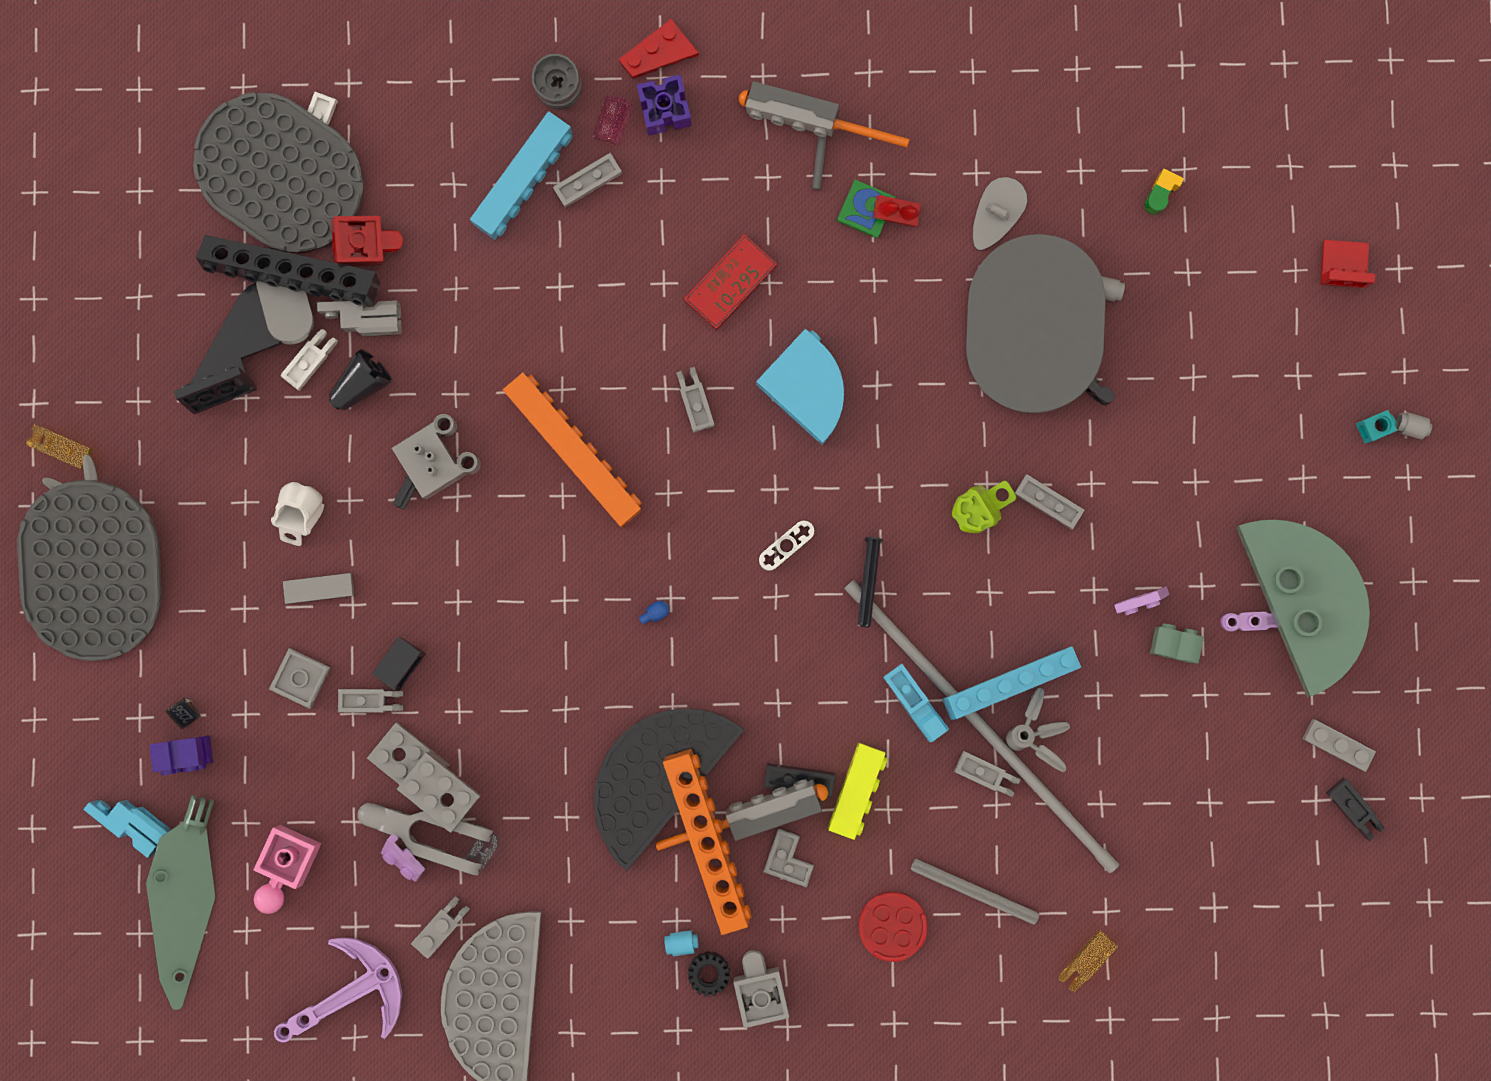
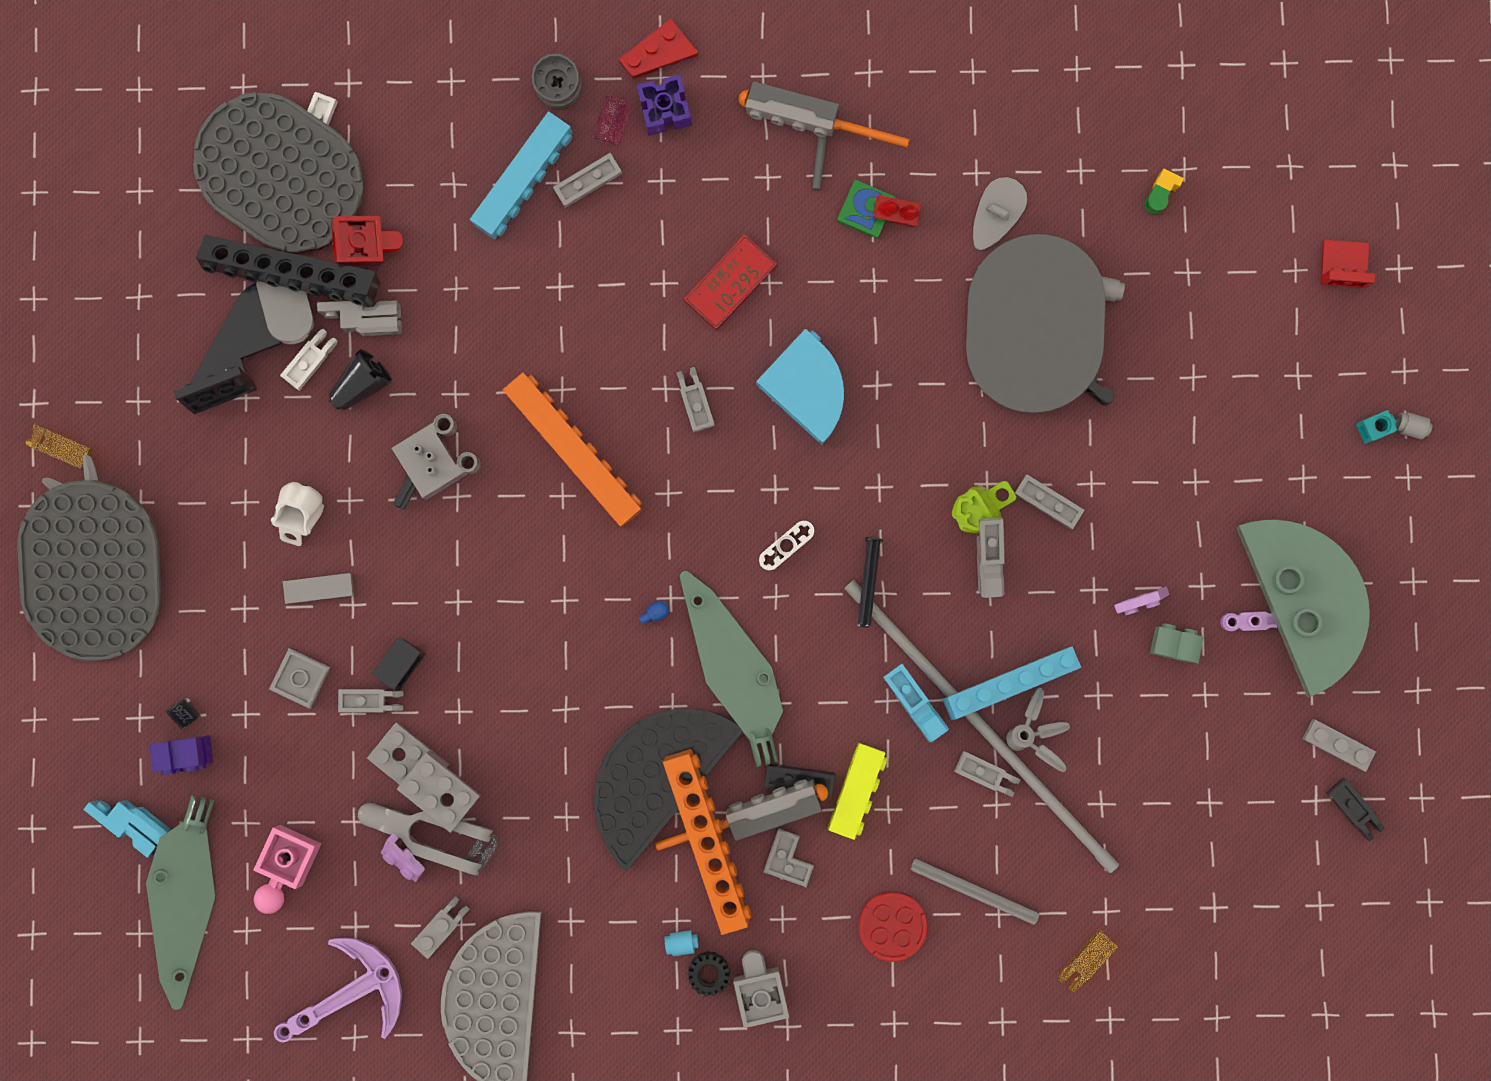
(734, 668): none -> sand green wing
(990, 557): none -> light grey plate

